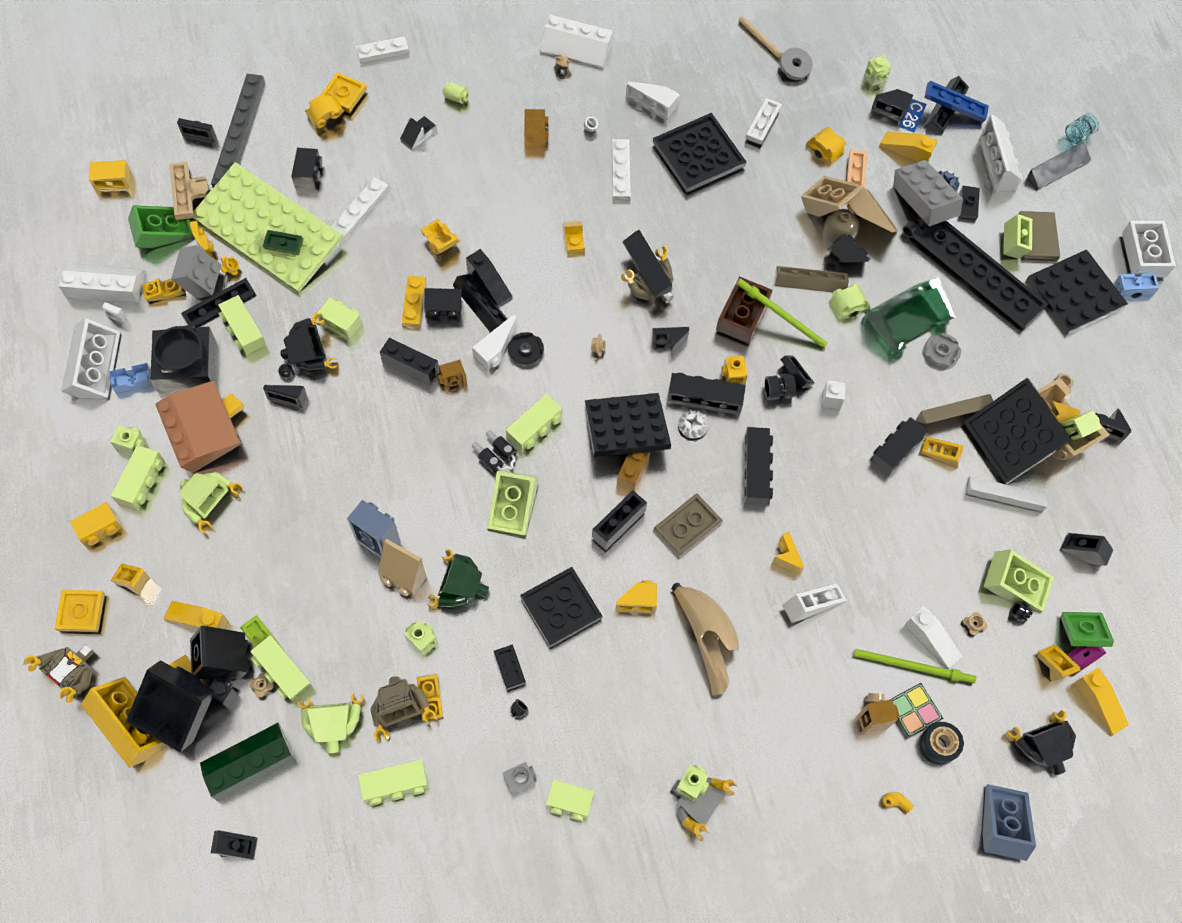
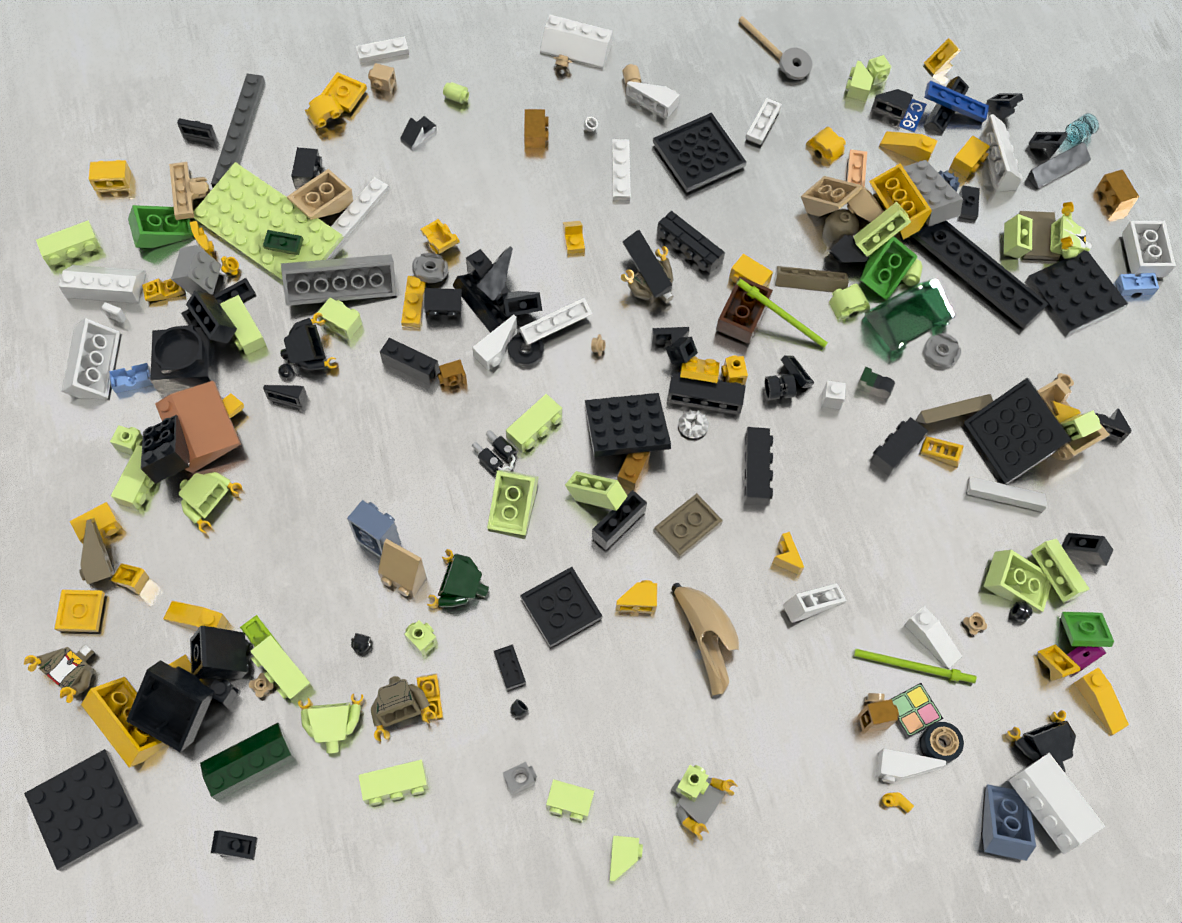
(68, 243): none -> yellowish green brick
(82, 809): none -> black plate
(94, 559): none -> dark tan slope
(164, 450): none -> black slope
(211, 316): none -> black brick
(322, 196): none -> tan slope
(338, 279): none -> light grey slope
(360, 643): none -> black plate
(382, 77): none -> tan brick
(434, 275): none -> light grey tile
(493, 281): none -> black slope
(521, 302): none -> black slope
(555, 321): none -> white panel
(596, 490): none -> yellowish green brick
(623, 855): none -> yellowish green slope
(631, 73): none -> tan brick
(681, 350): none -> black brick
(690, 242): none -> black brick
(701, 370): none -> yellow plate
(750, 270): none -> yellow brick
(861, 82): none -> yellowish green slope
(875, 383): none -> leg
(882, 229): none -> yellowish green brick
(887, 267): none -> bright green slope
(898, 187): none -> yellow slope
(899, 765): none -> white slope
(913, 275): none -> yellowish green brick
(942, 56): none -> yellow slope
(970, 156): none -> yellow brick
(1004, 103): none -> black slope
(1048, 140): none -> black slope
(1056, 803): none -> white slope
(1060, 570): none -> yellowish green brick
(1067, 236): none -> yellowish green torso
(1118, 190): none -> pearl gold brick

